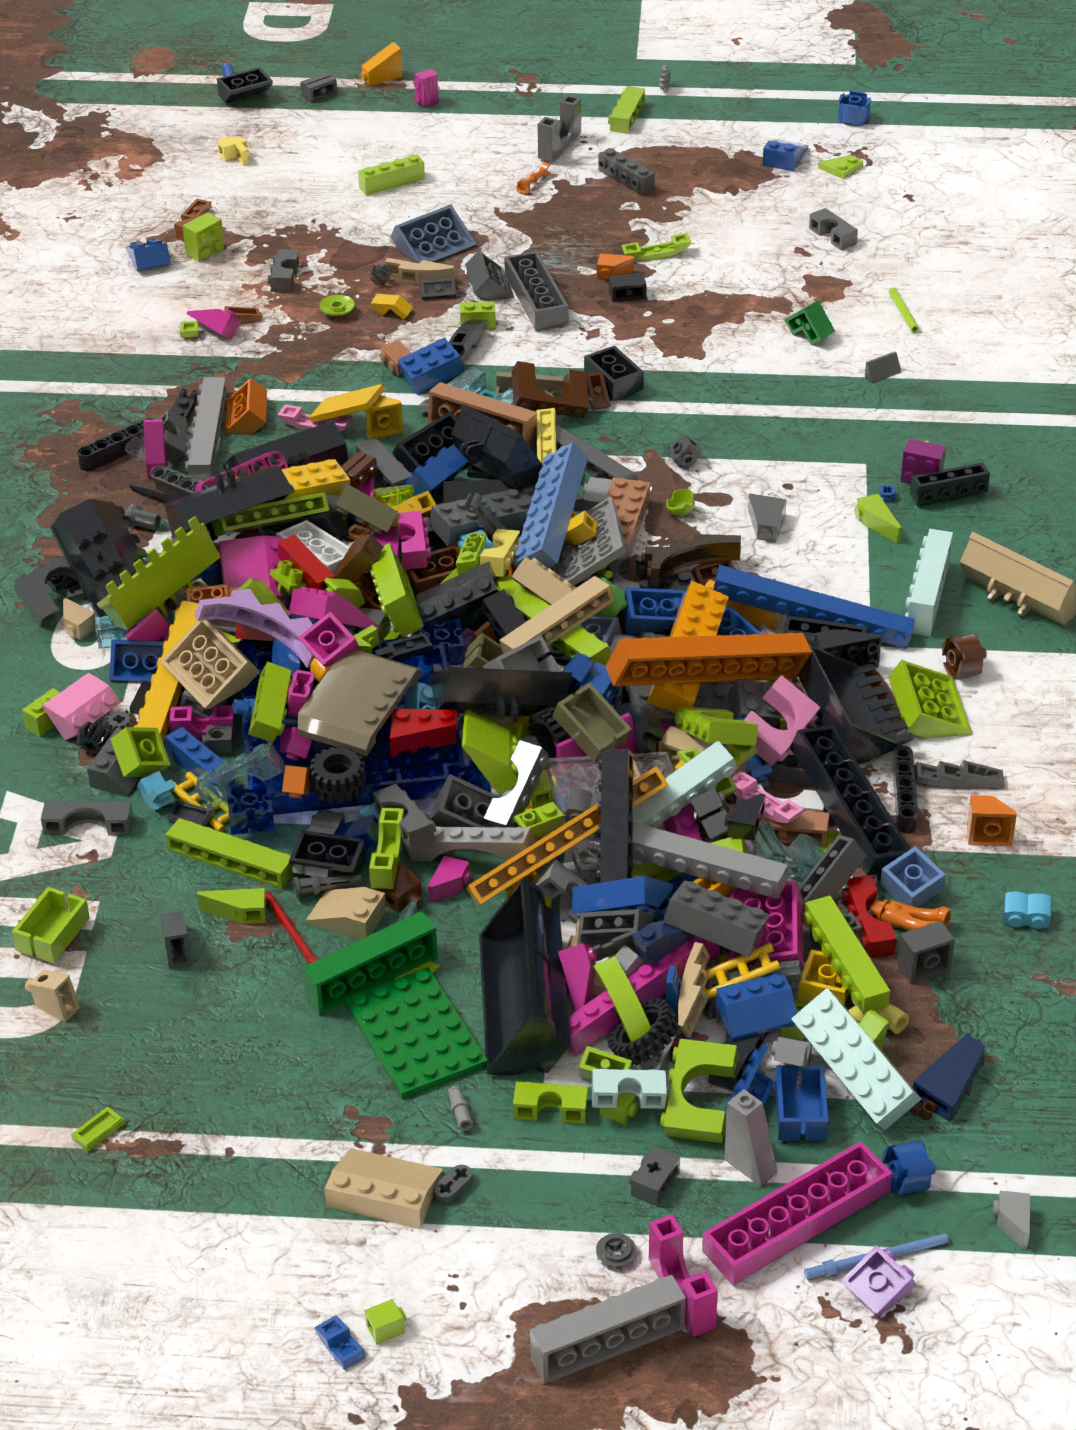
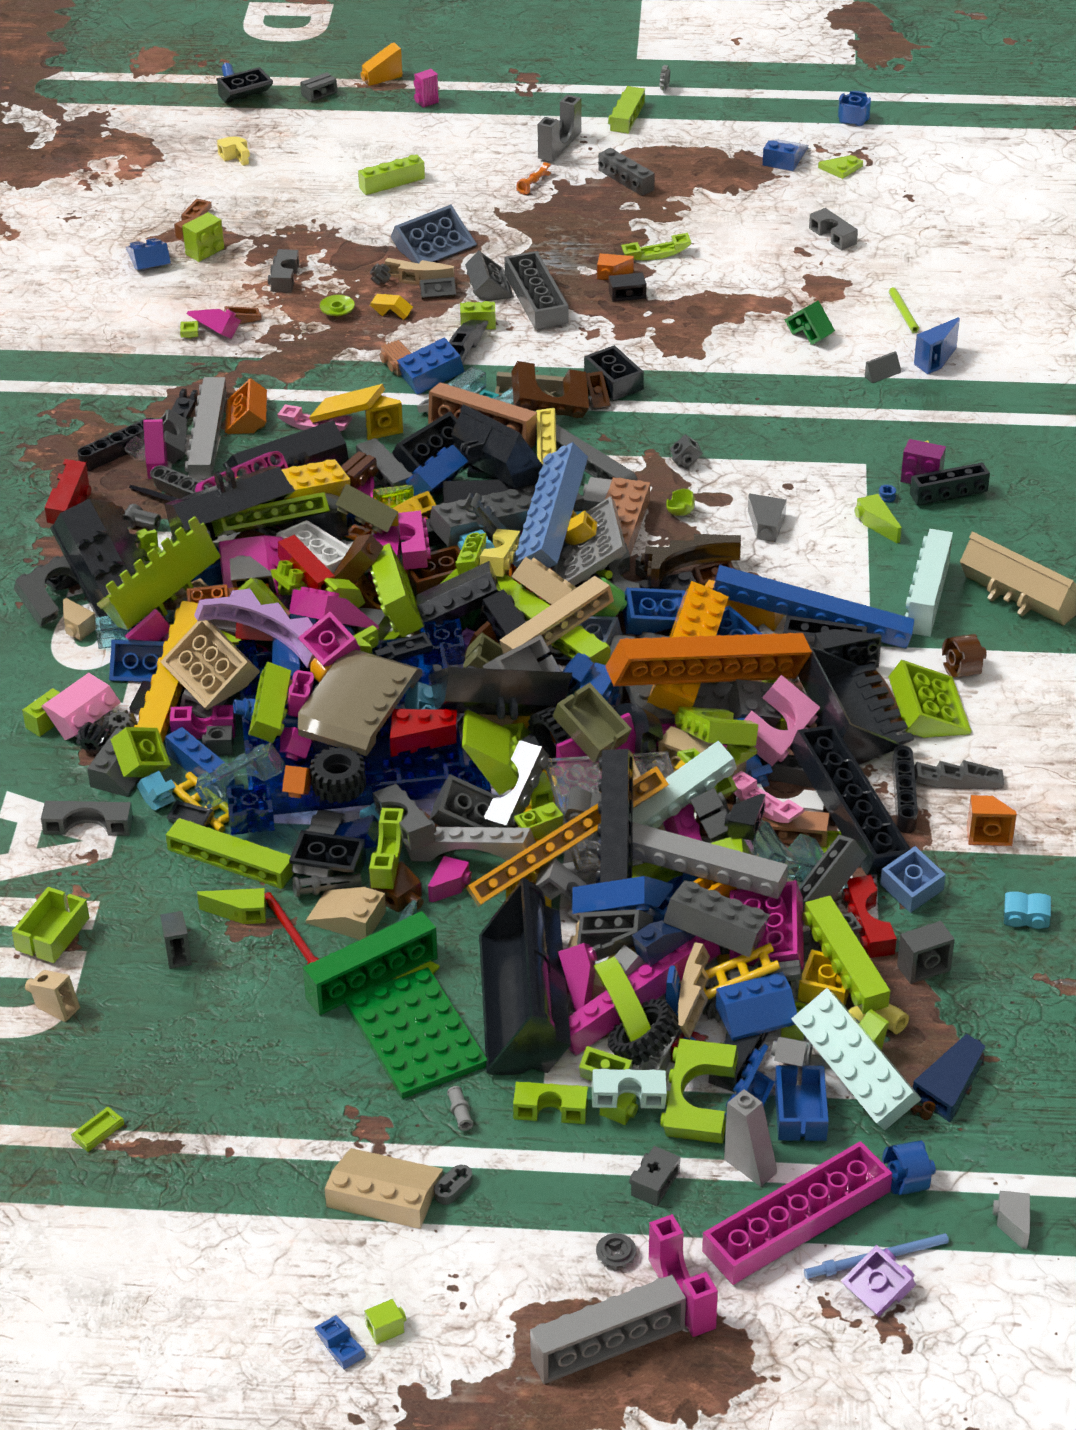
(70, 491): none -> red wedge
(148, 541): none -> lime hips
(245, 567): none -> dark grey slope
(907, 916): orange piece -> none
(936, 346): none -> blue slope

